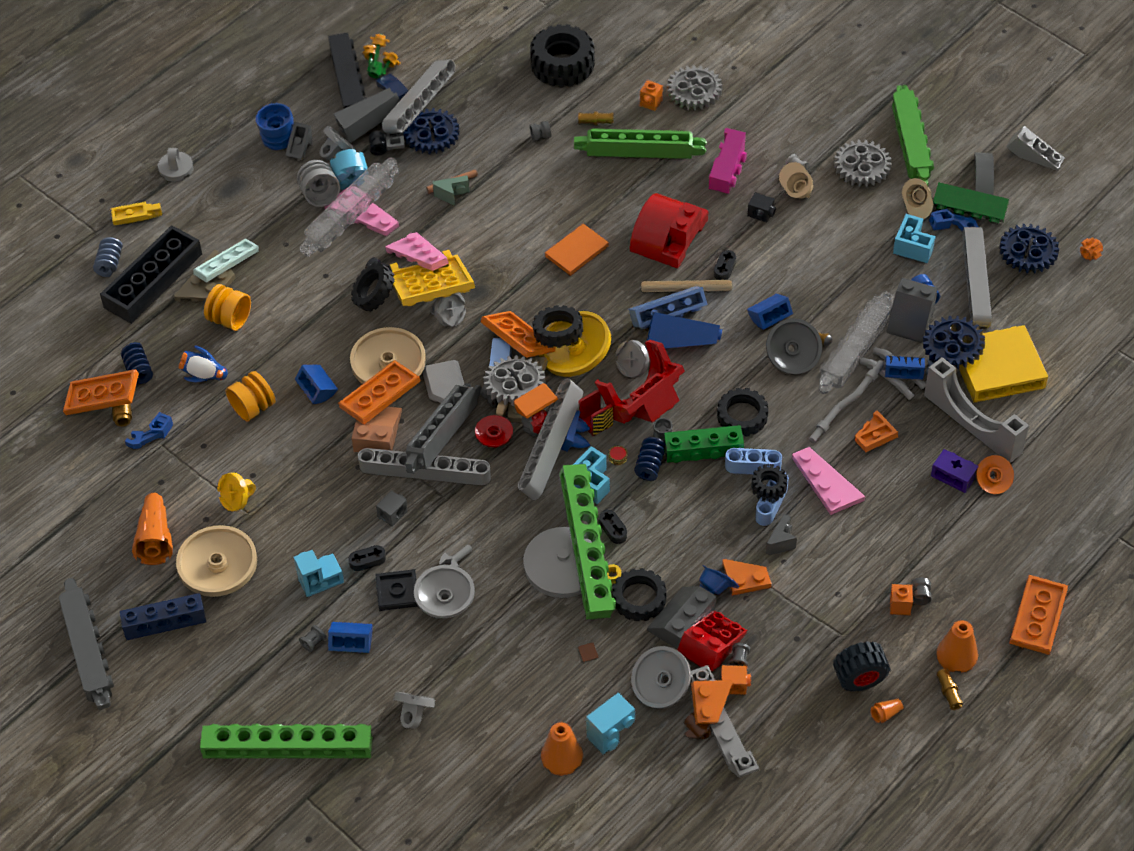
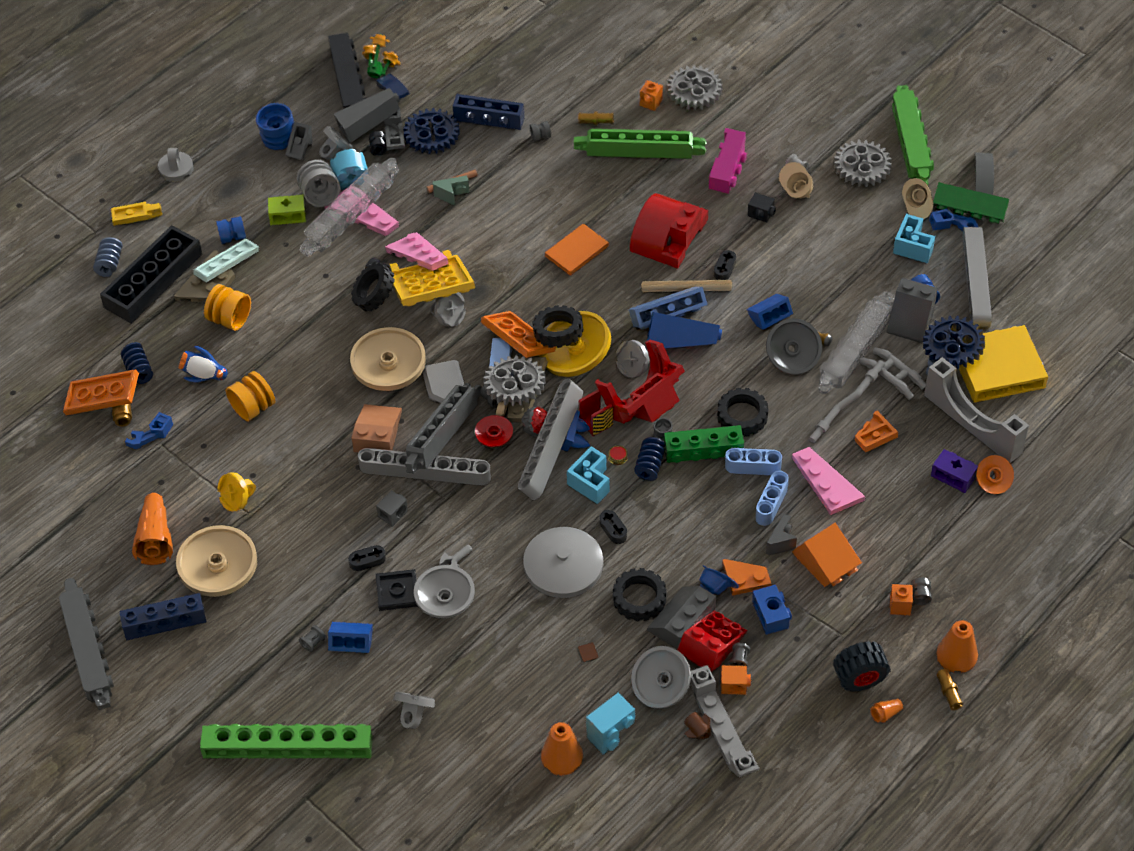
(231, 230): none -> blue wheel
(286, 210): none -> lime brick
(315, 383): blue brick -> none
(317, 574): medium azure brick -> none
(379, 392): orange tile -> none
(418, 96): light grey beam -> none
(488, 111): none -> dark blue brick
(535, 400): orange slope -> none
(562, 41): black tyre -> none
(593, 606): bright green brick -> none
(614, 568): yellow bush -> none
(709, 700): orange wing -> none
(769, 473): black tyre -> none
(771, 620): none -> blue brick
(828, 556): none -> orange slope
(904, 367): blue brick -> none
(1032, 148): light grey slope -> none
(1038, 614): orange tile -> none
(1041, 253): dark blue gear -> none
(1091, 248): orange gear -> none

